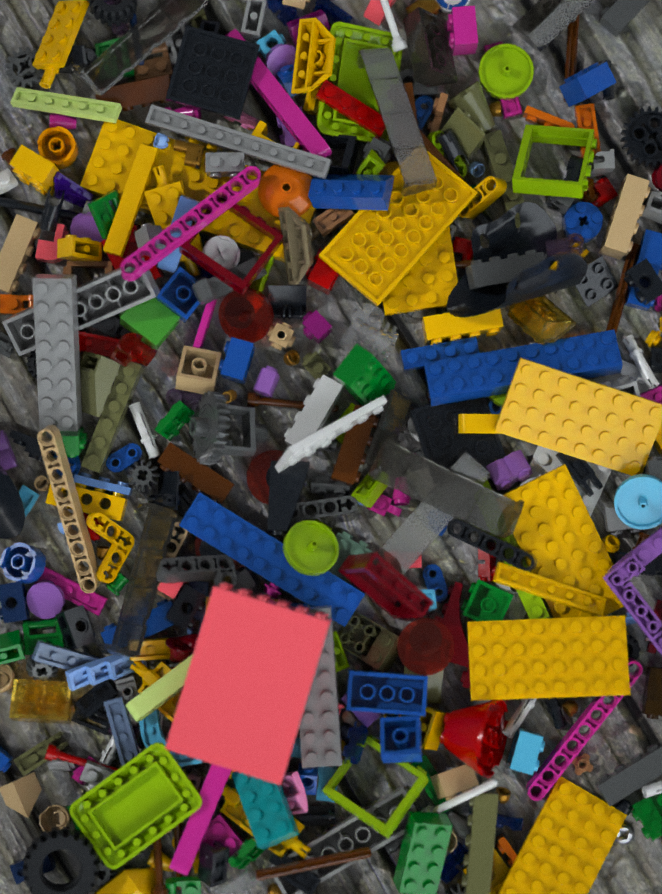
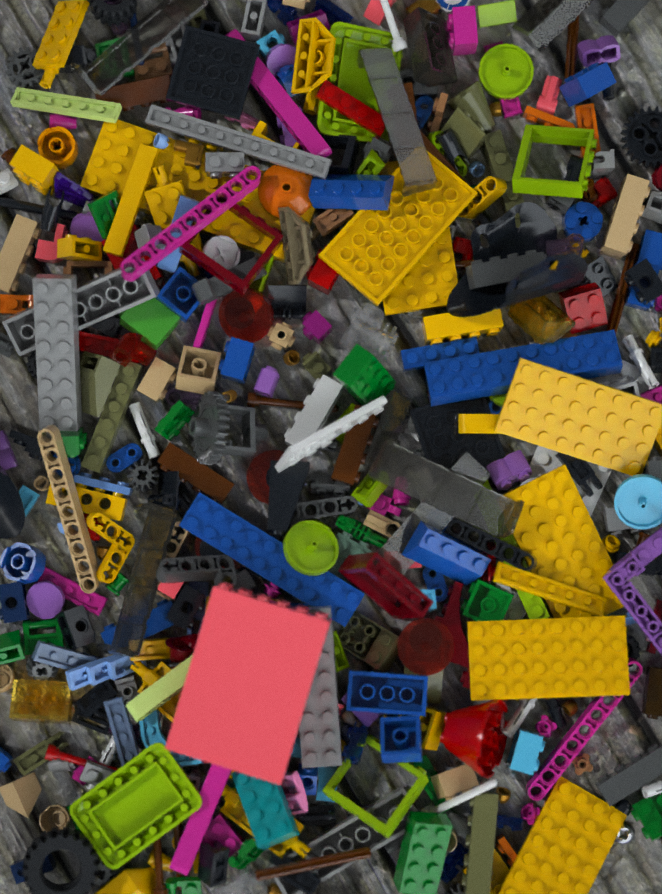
(157, 380): none -> tan brick
(359, 531): none -> green hinge
(379, 522): none -> tan piece
(446, 554): none -> blue slope
(496, 13): none -> lime slope
(530, 809): none -> dark pink plate
(540, 726): none -> dark pink plate
(548, 99): none -> coral piece
(584, 306): none -> red brick
(599, 50): none -> medium lavender brick

